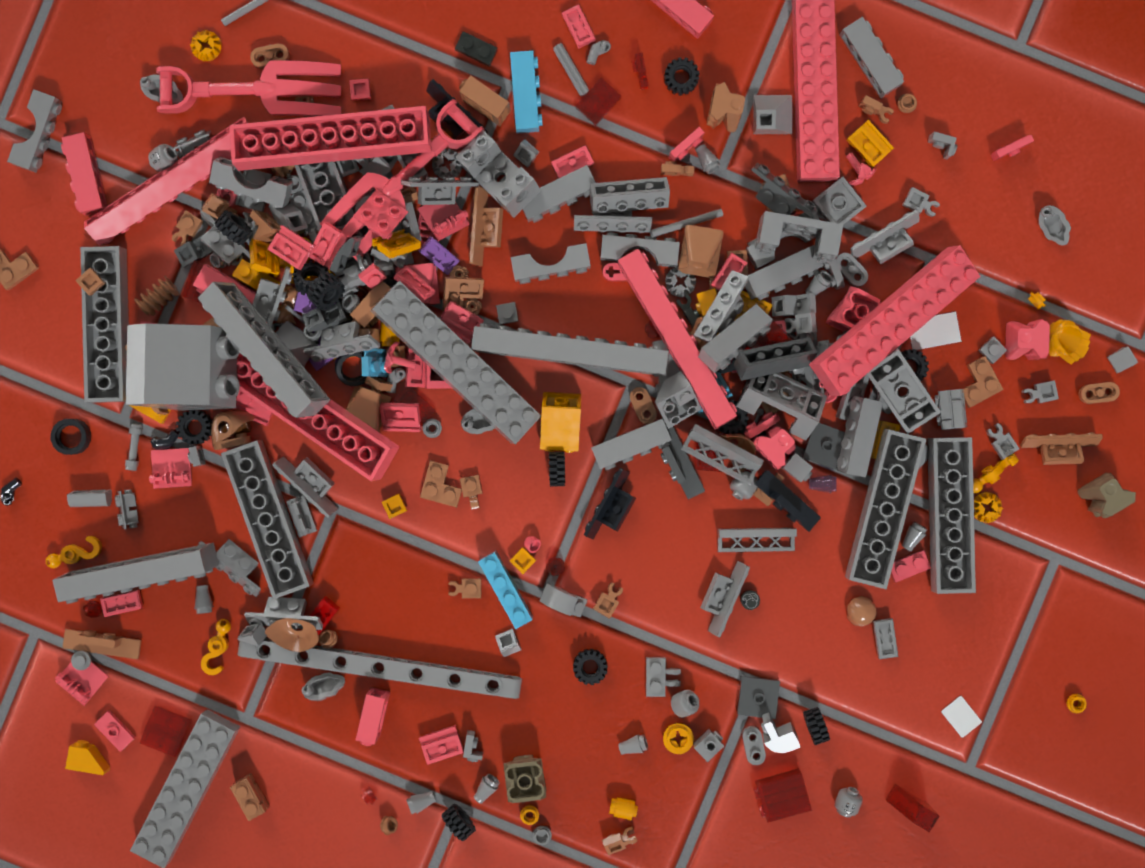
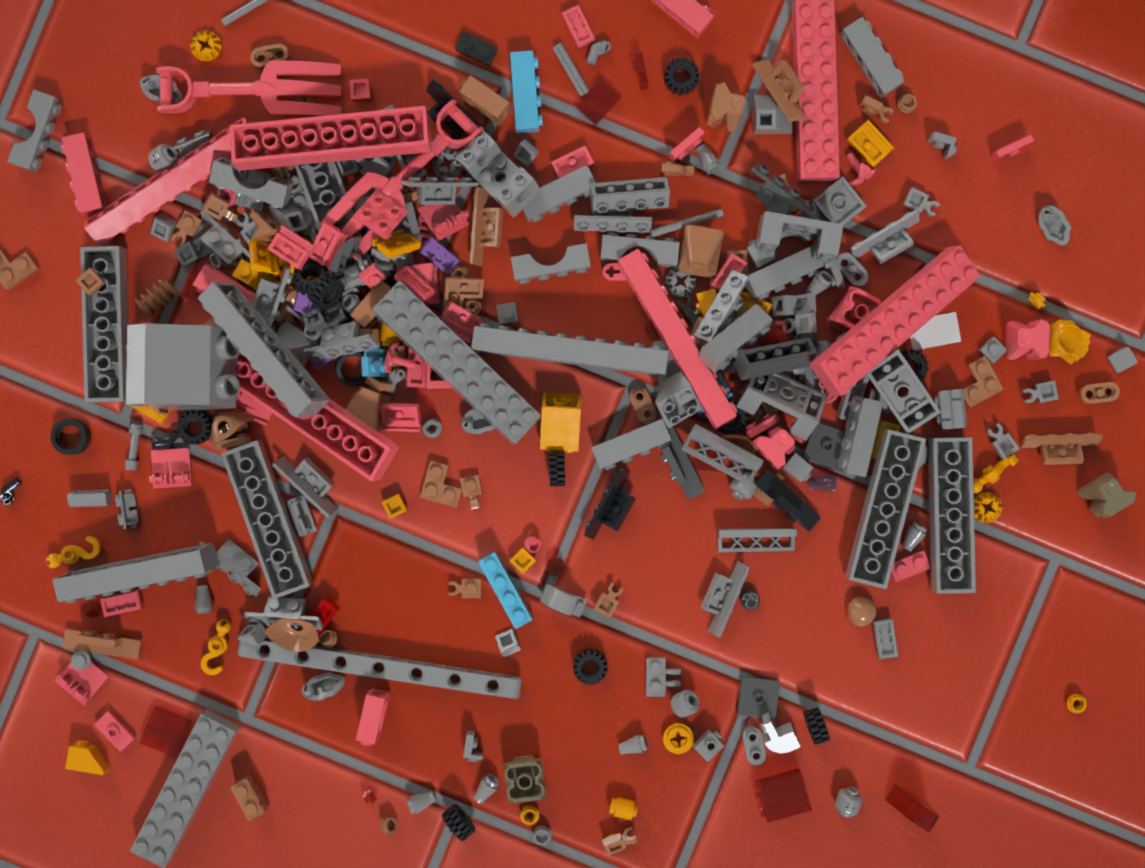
(163, 227): none -> light grey slope
(196, 456): light grey plate -> none
(233, 227): black tyre -> none
(441, 744): coral plate -> none
(783, 86): none -> nougat bracket
(961, 716): white sticker -> none

